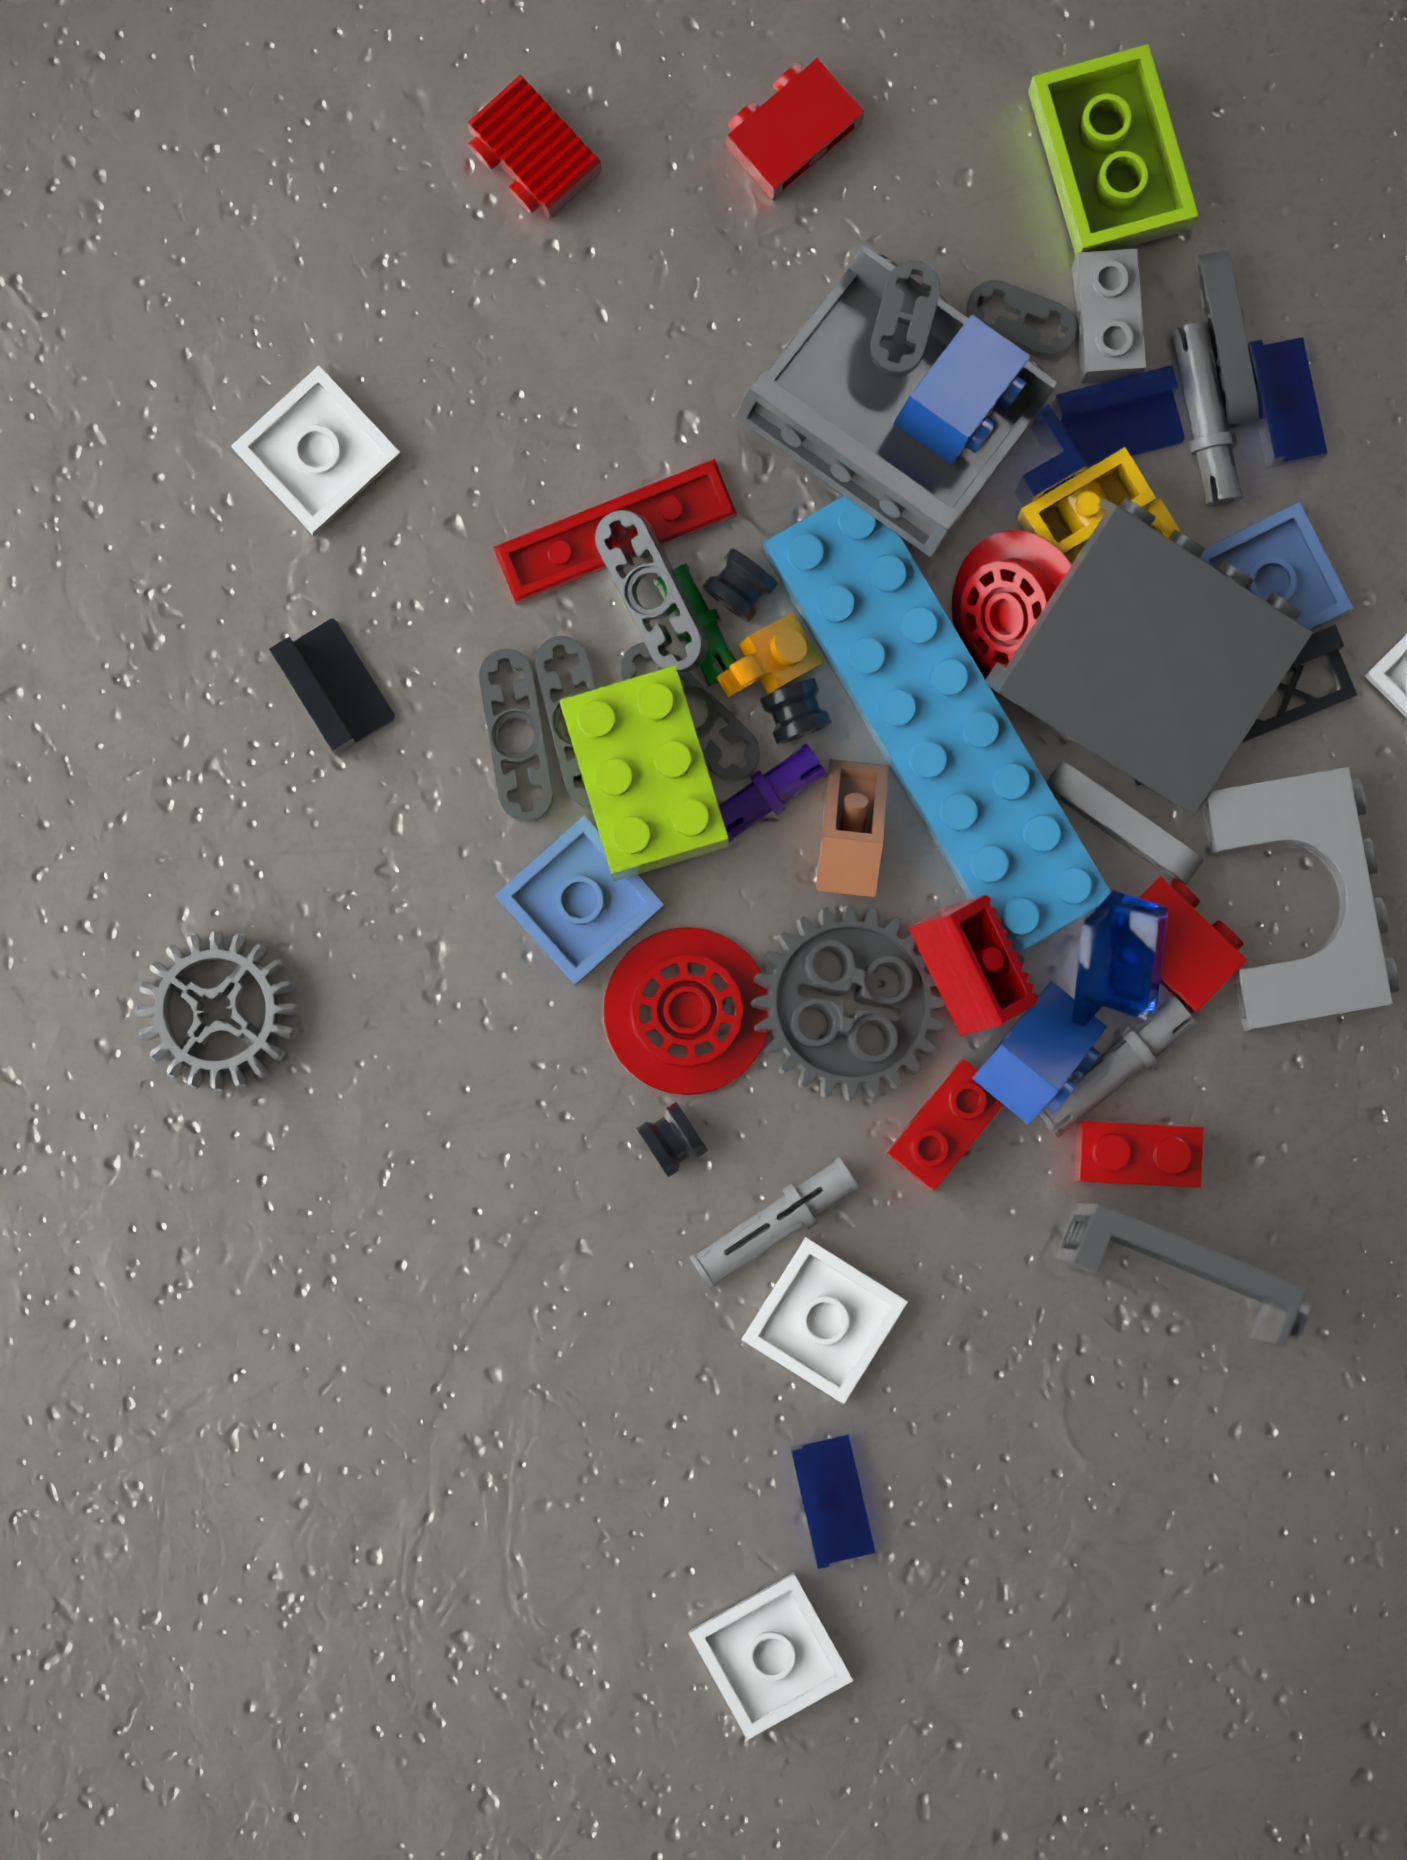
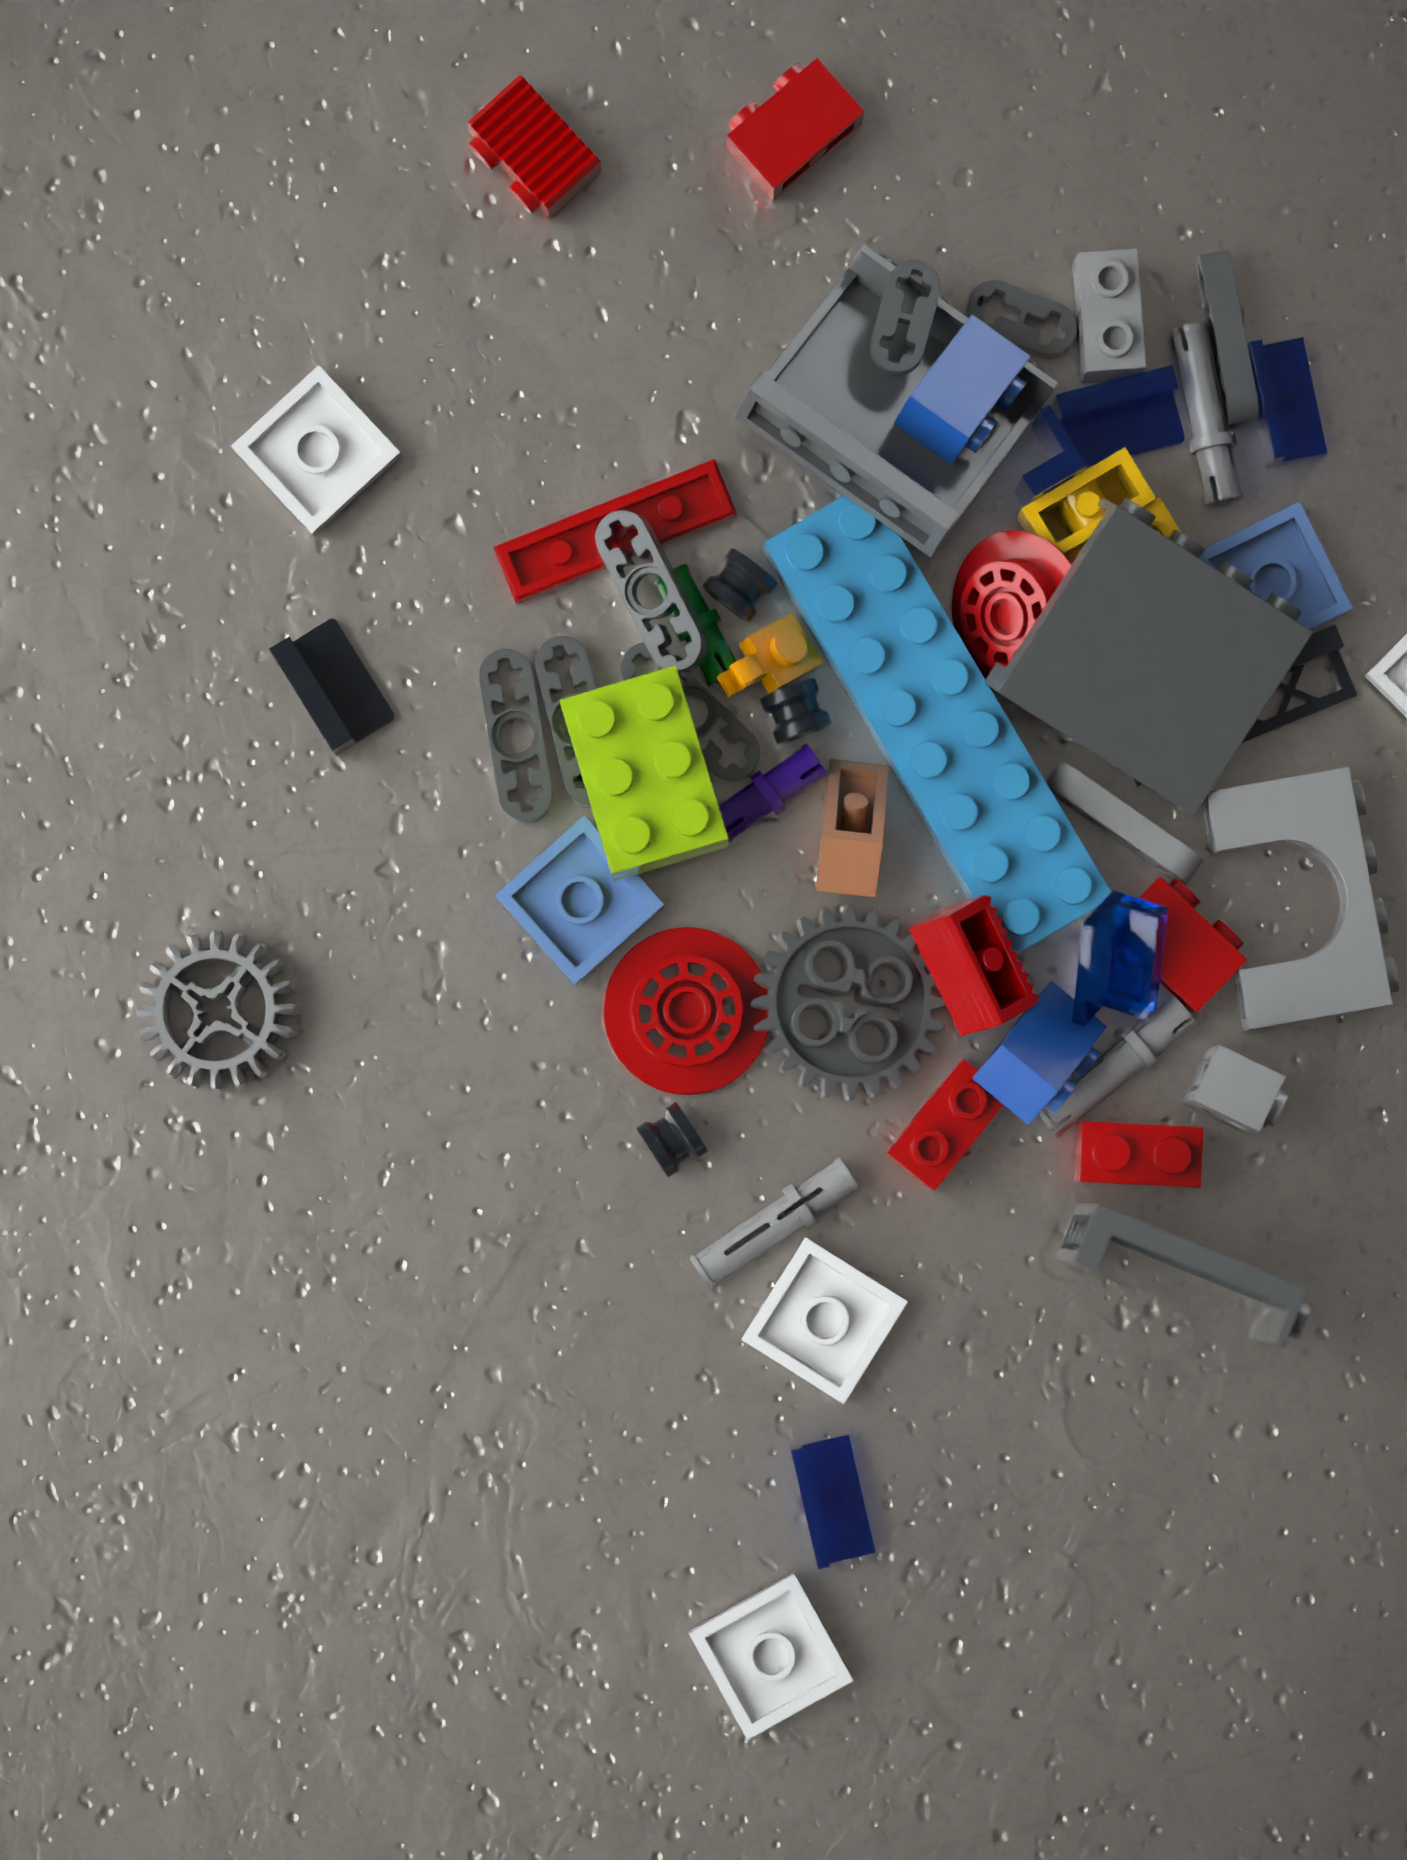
(1113, 151): lime brick -> none
(1236, 1091): none -> light grey brick

